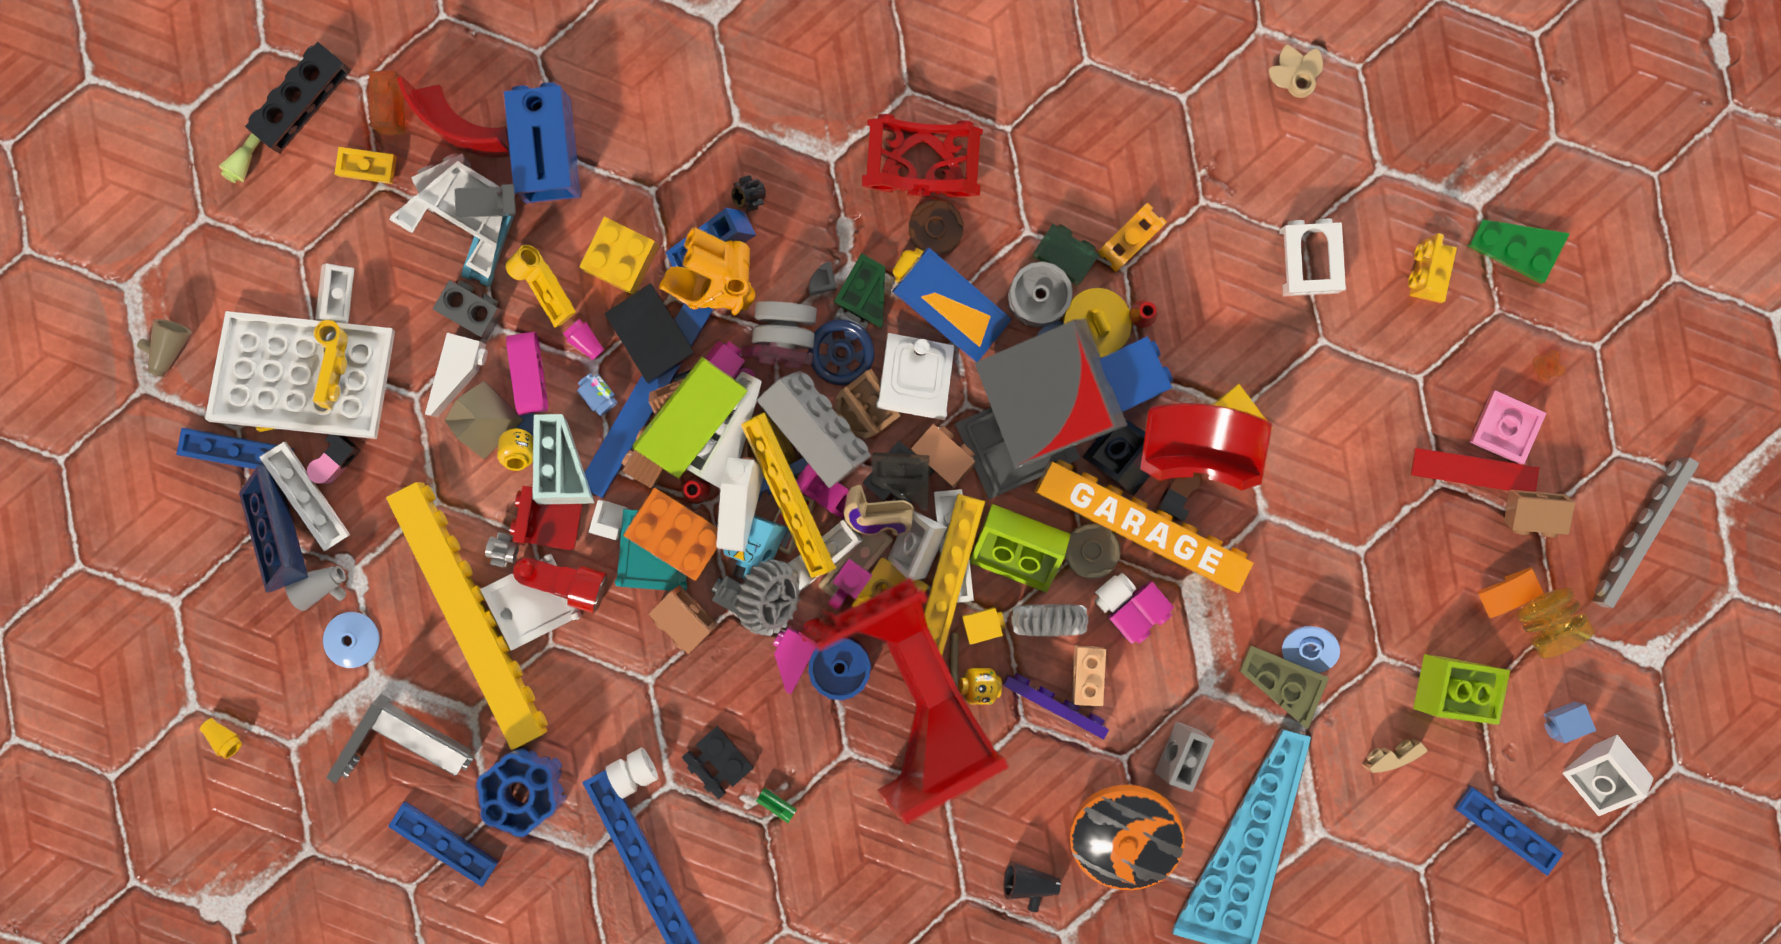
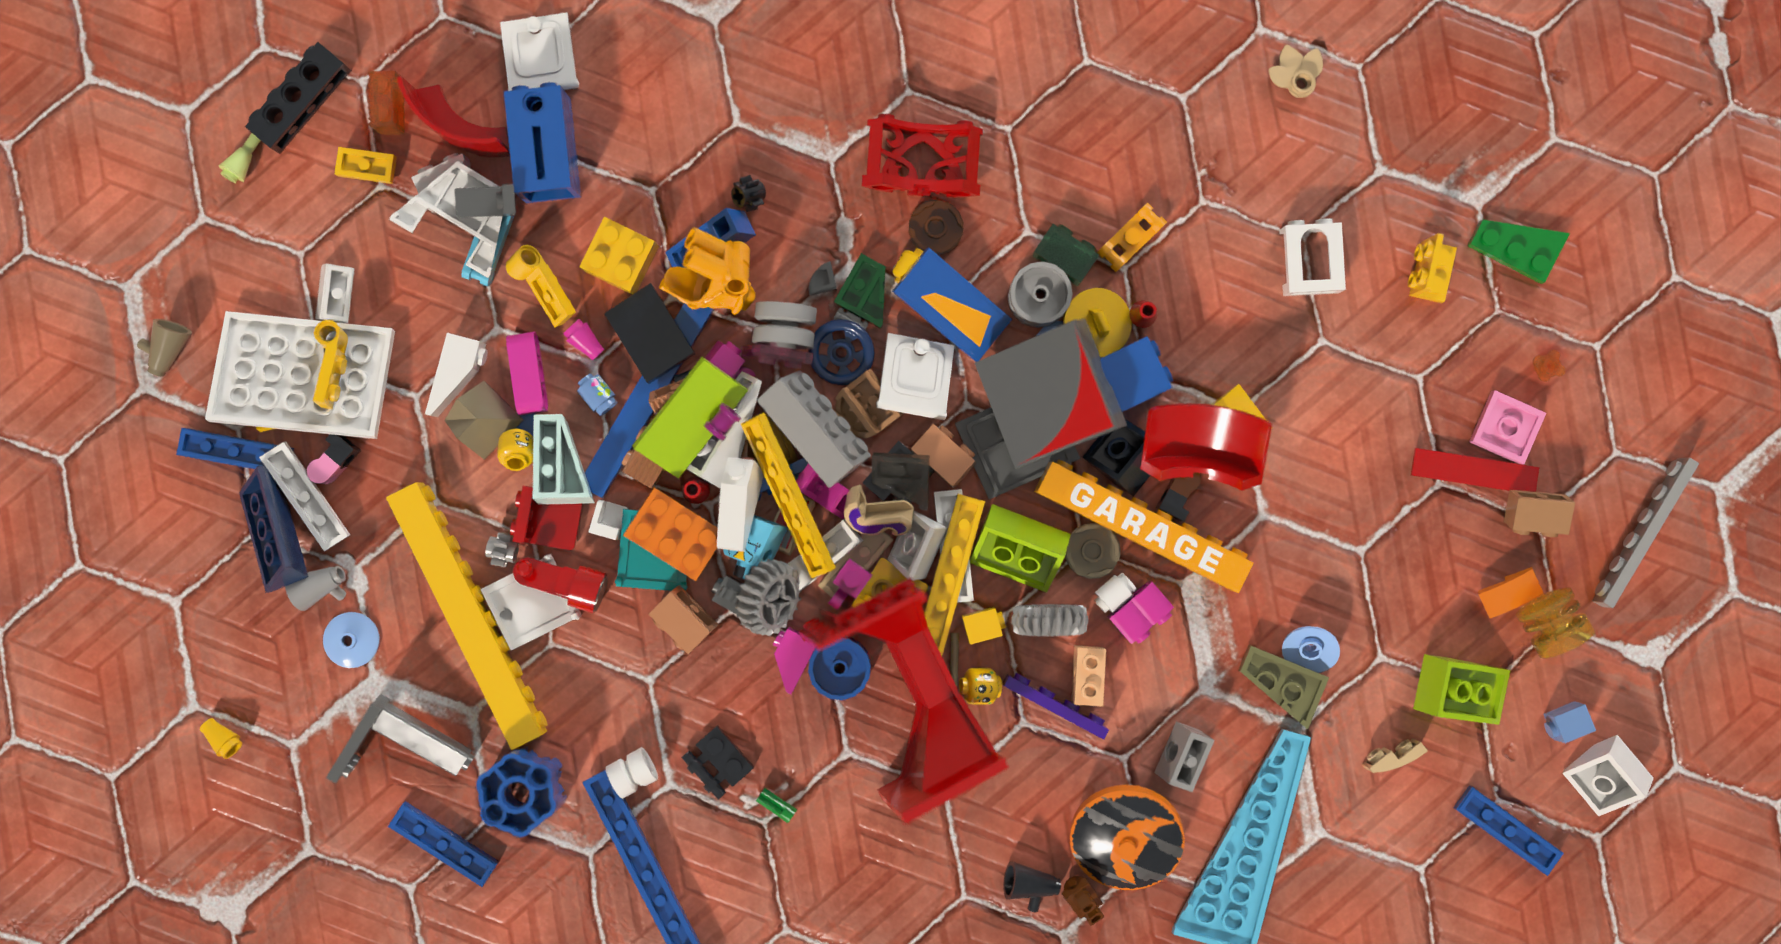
(466, 313): dark grey brick -> none
(539, 56): none -> white container
(722, 421): none -> magenta bush
(1083, 899): none -> reddish brown hips

